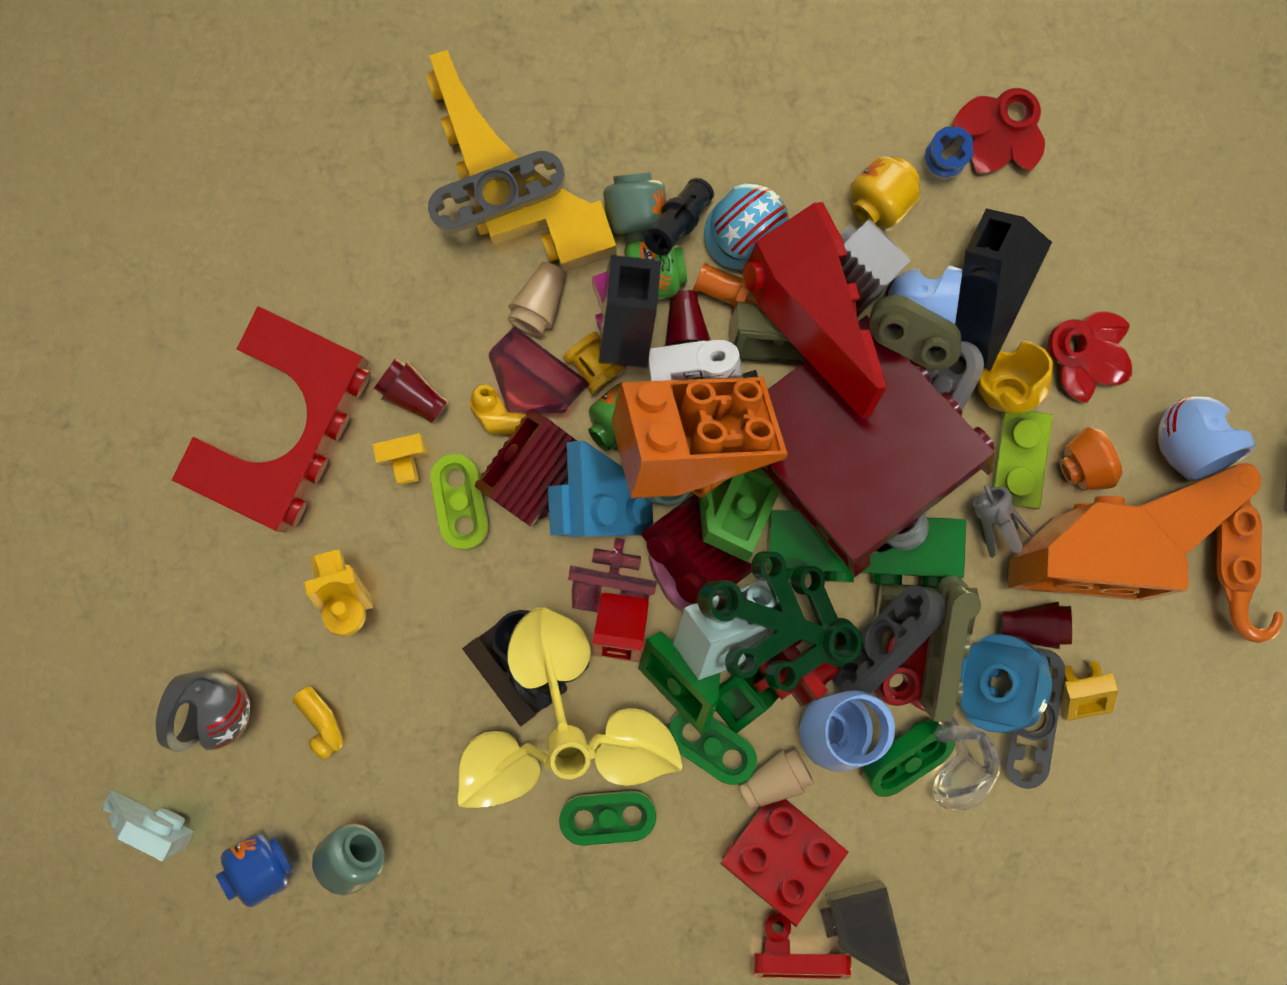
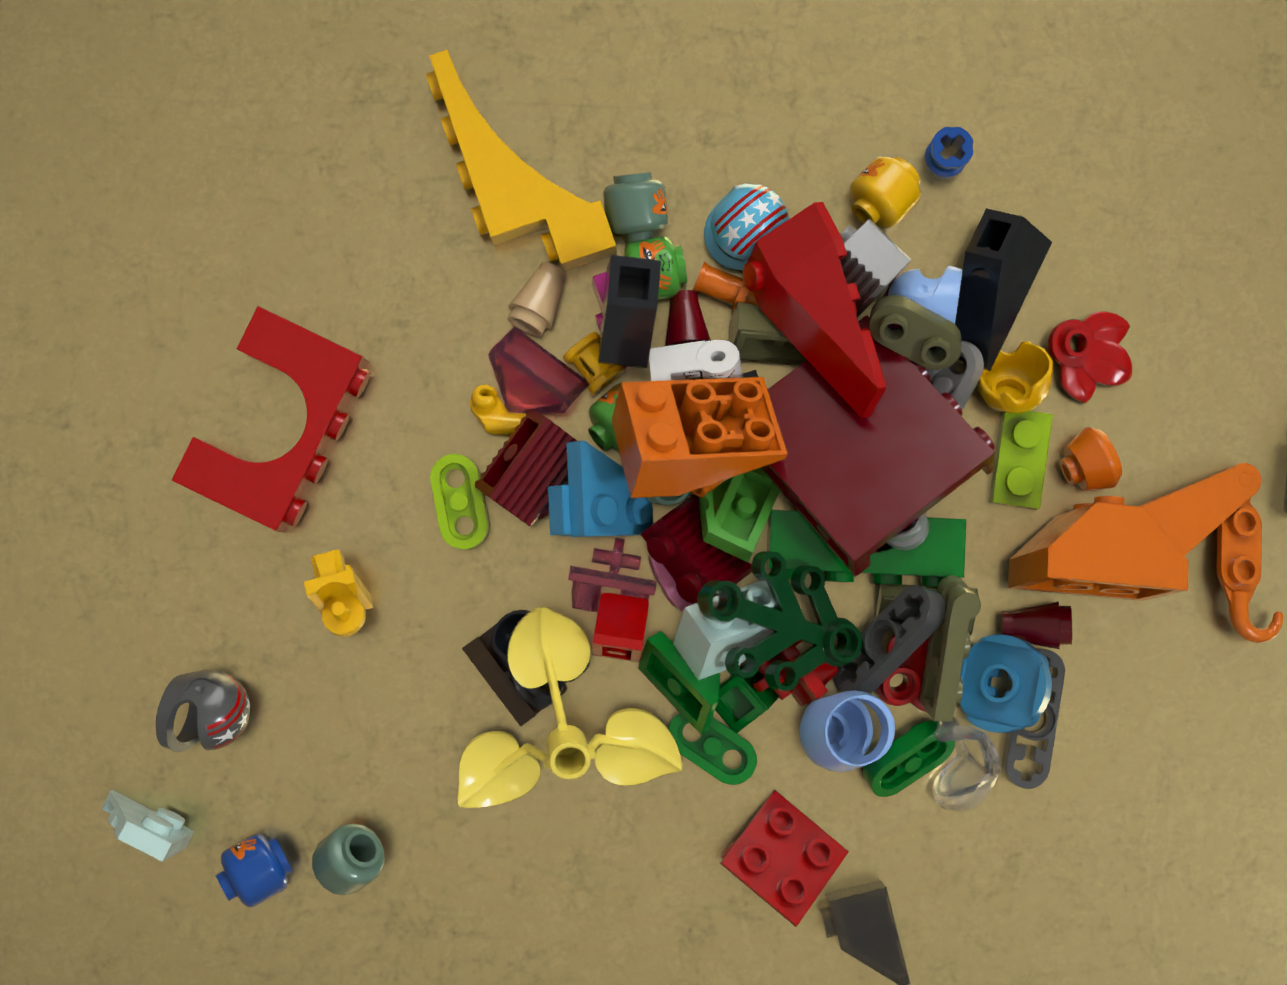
(323, 720): yellow arm -> none
(401, 454): yellow tile -> none
(409, 390): dark red cone -> none
(535, 191): dark grey beam -> none
(608, 818): green plate -> none
(668, 230): black pin -> none
(777, 780): tan cone -> none
(779, 963): red piece -> none
(996, 507): light grey piece -> none
(998, 136): red plate -> none
(1088, 695): yellow tile -> none
(1199, 439): light blue helmet -> none

